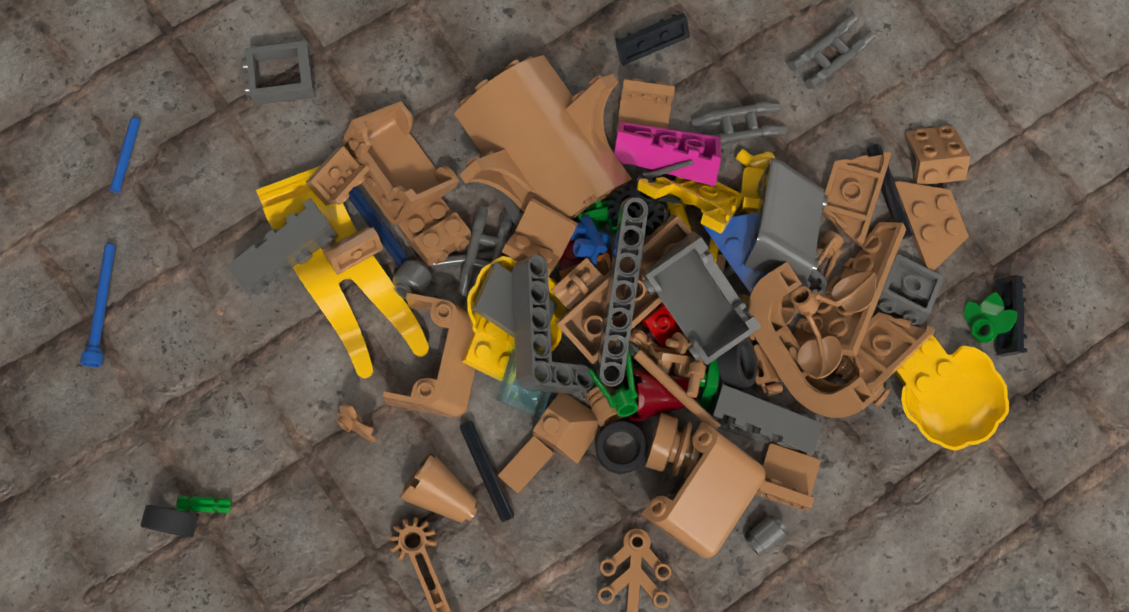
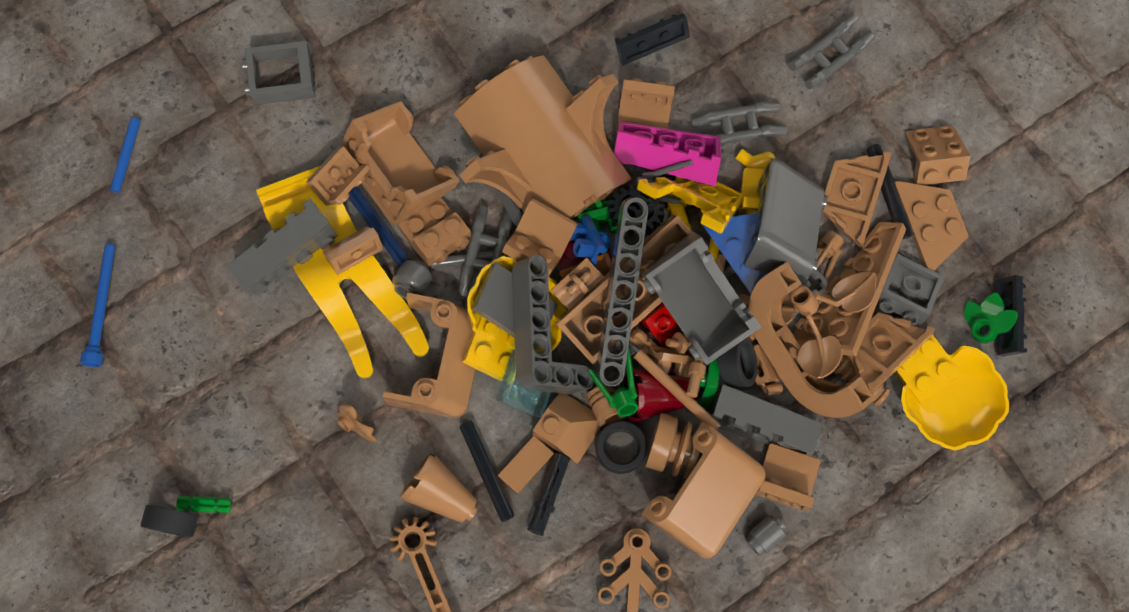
(537, 524): none -> black pin

